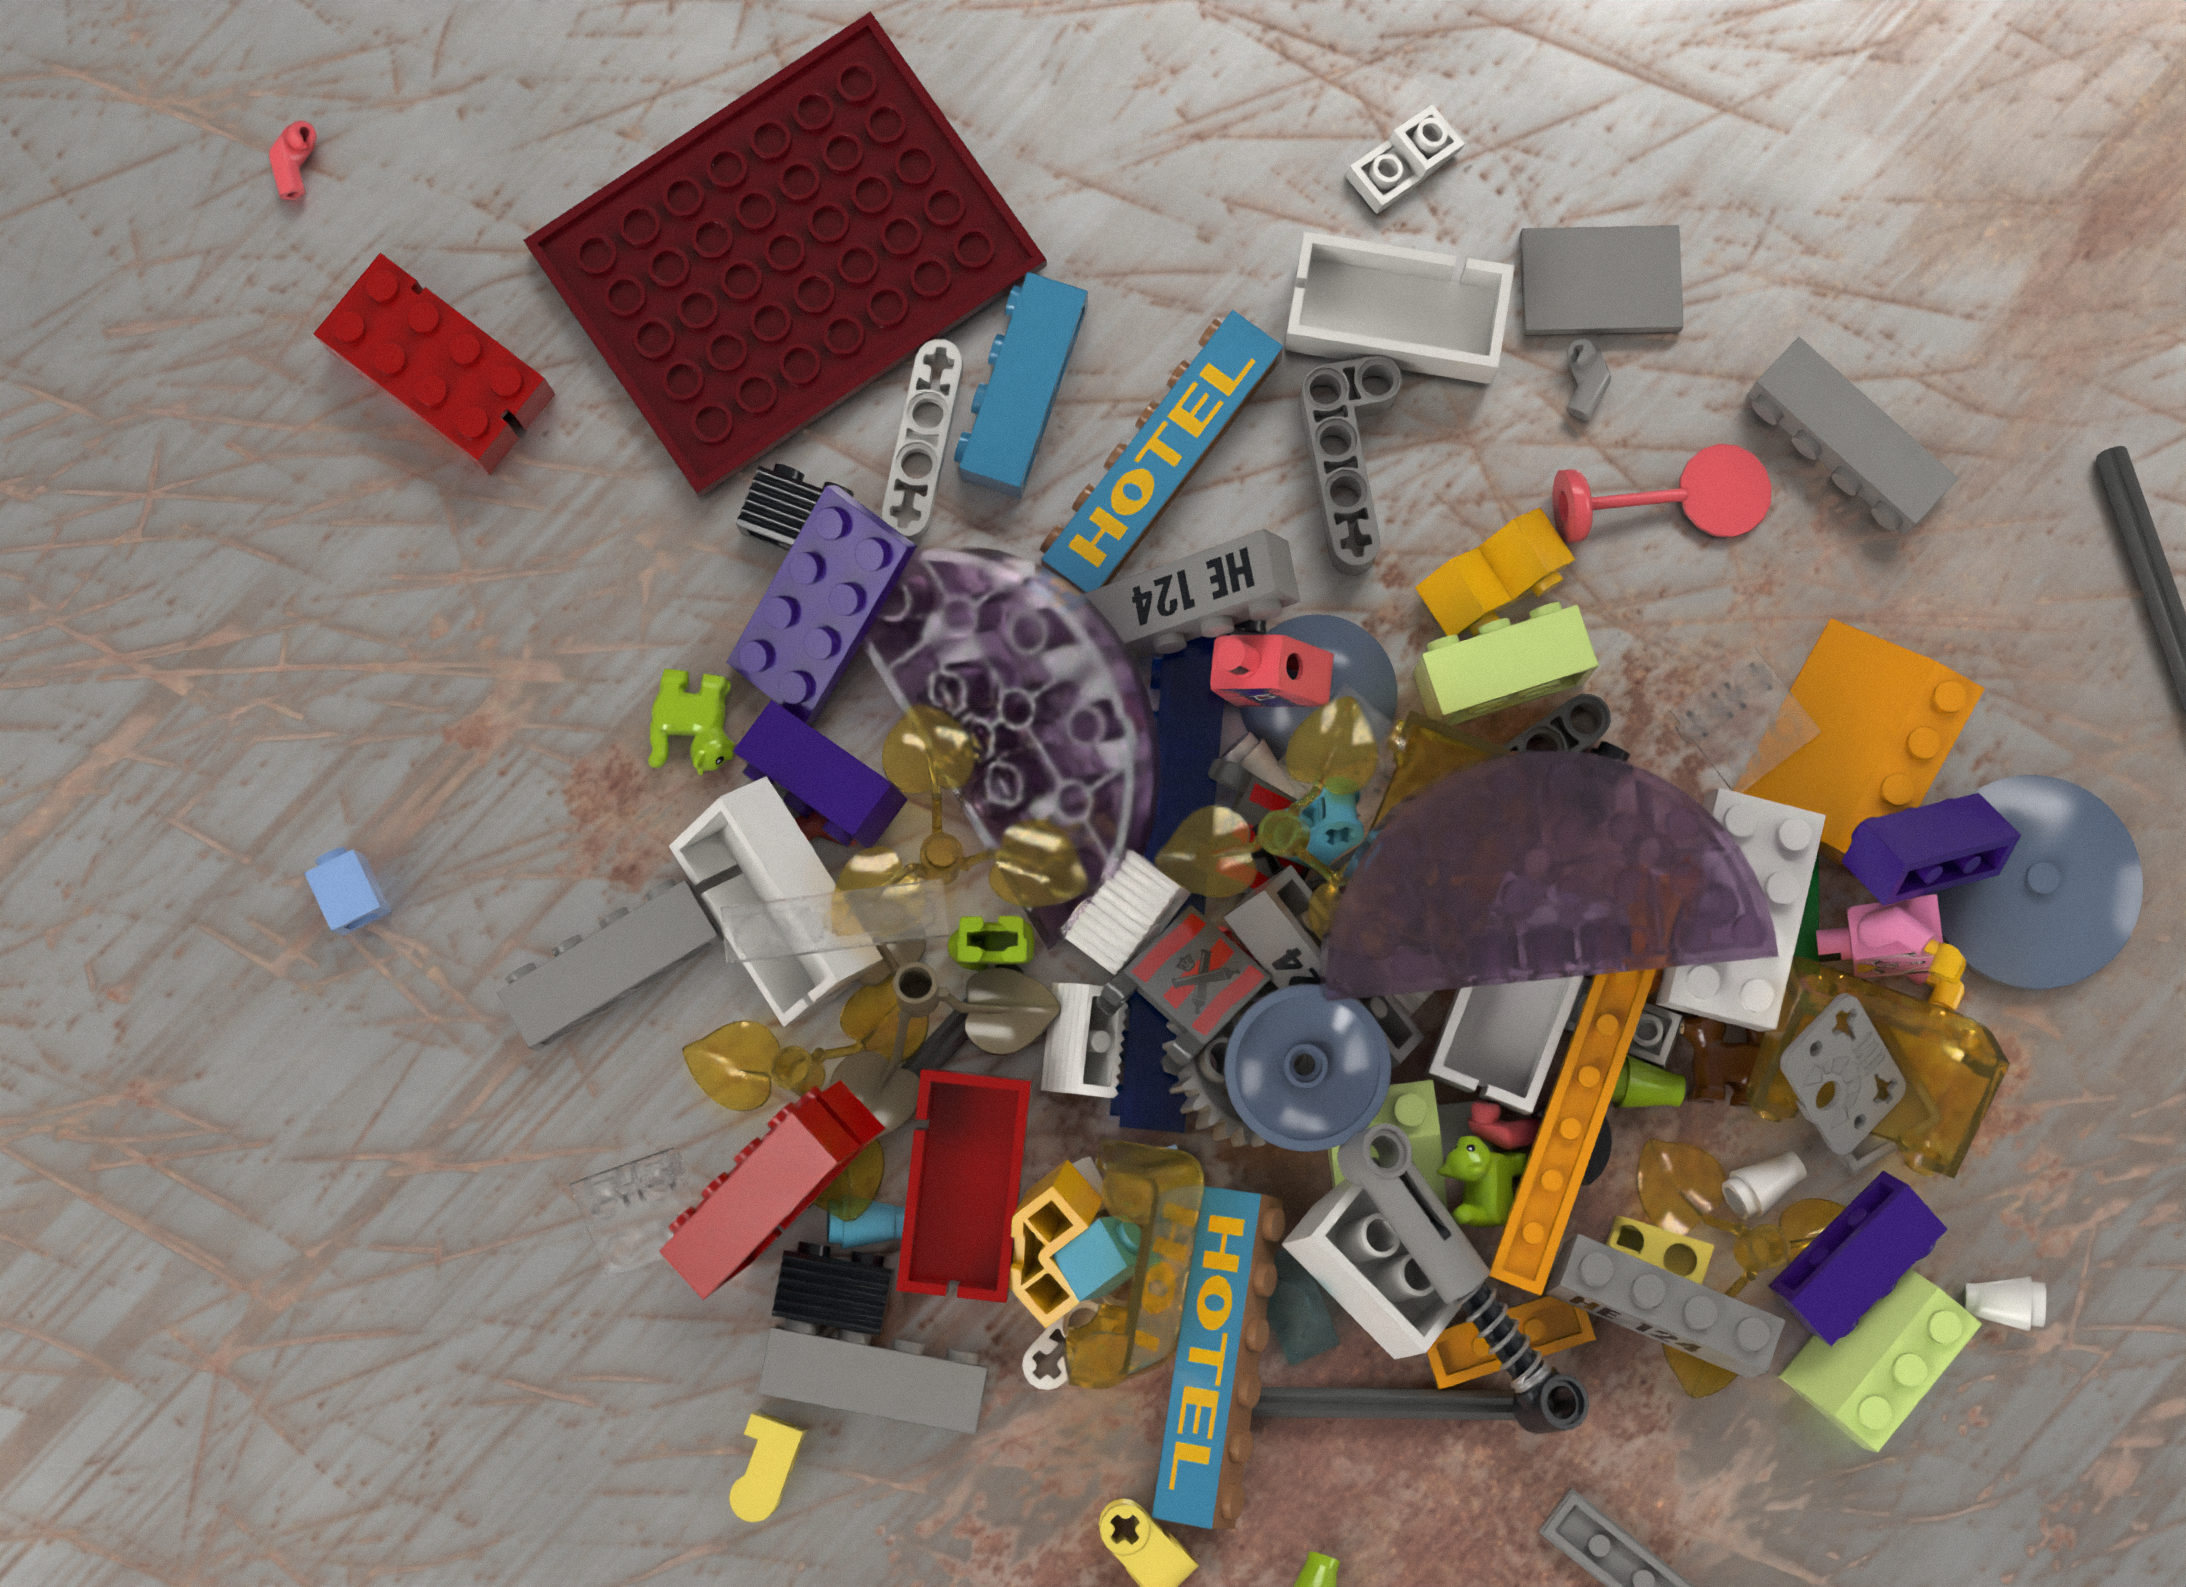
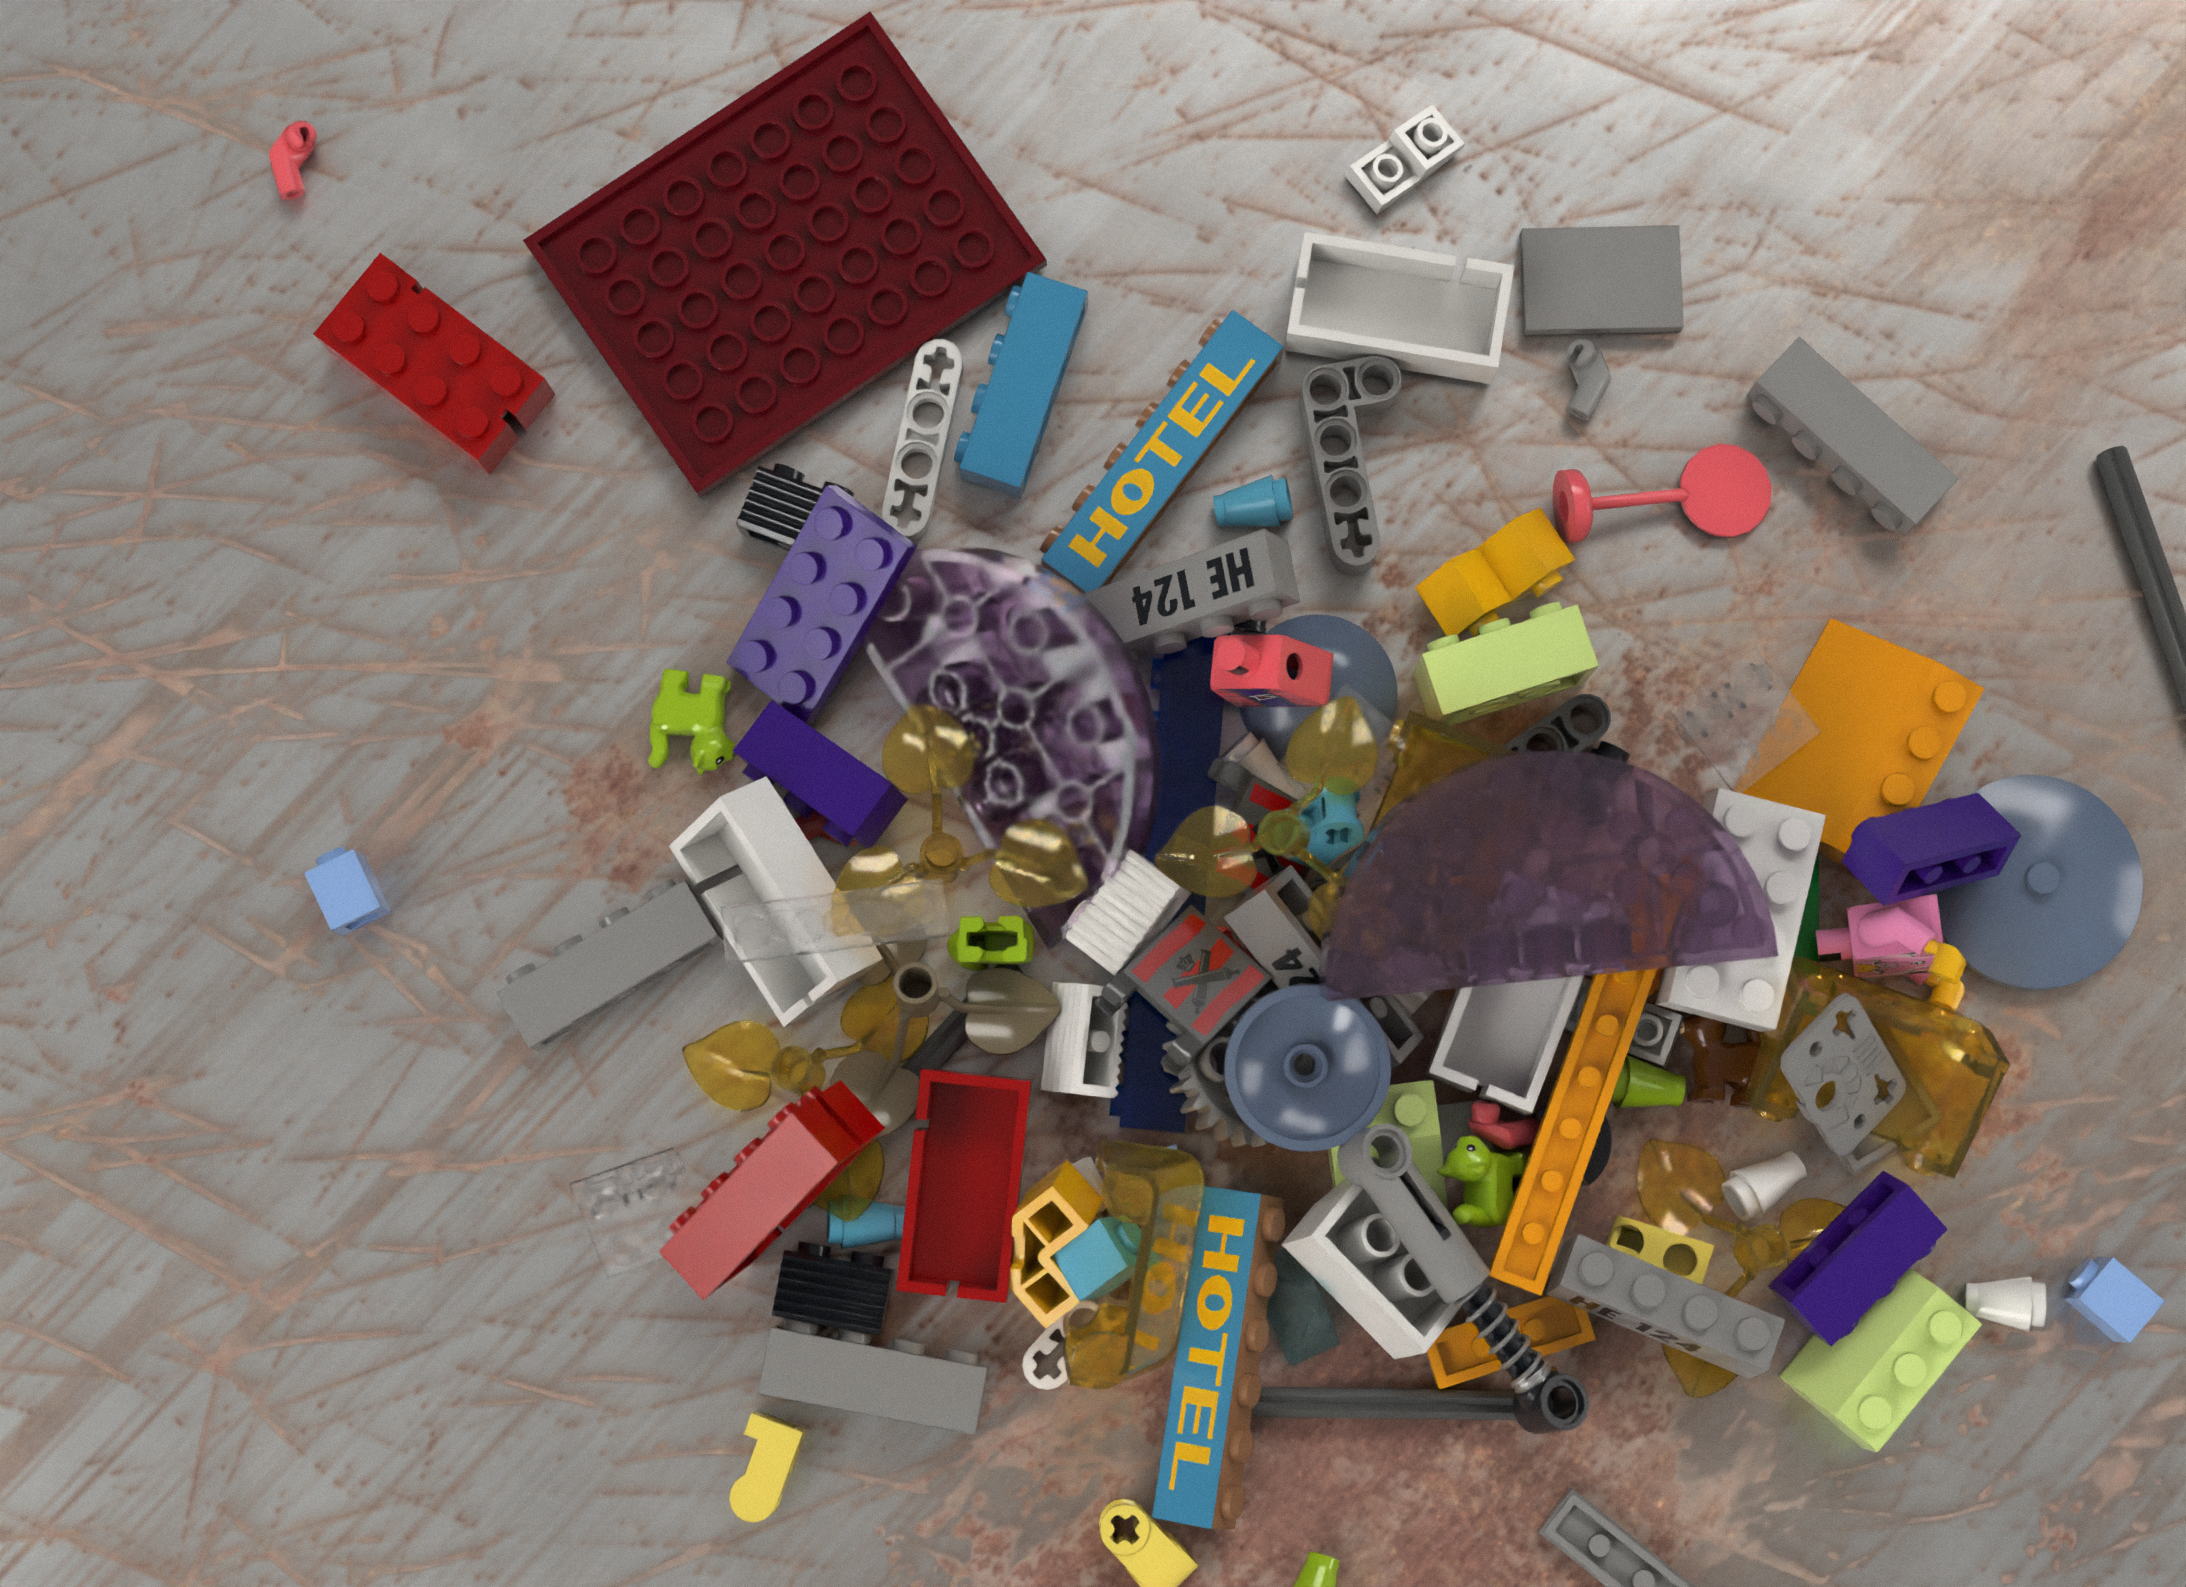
(1255, 504): none -> medium azure cone
(2112, 1298): none -> light blue brick

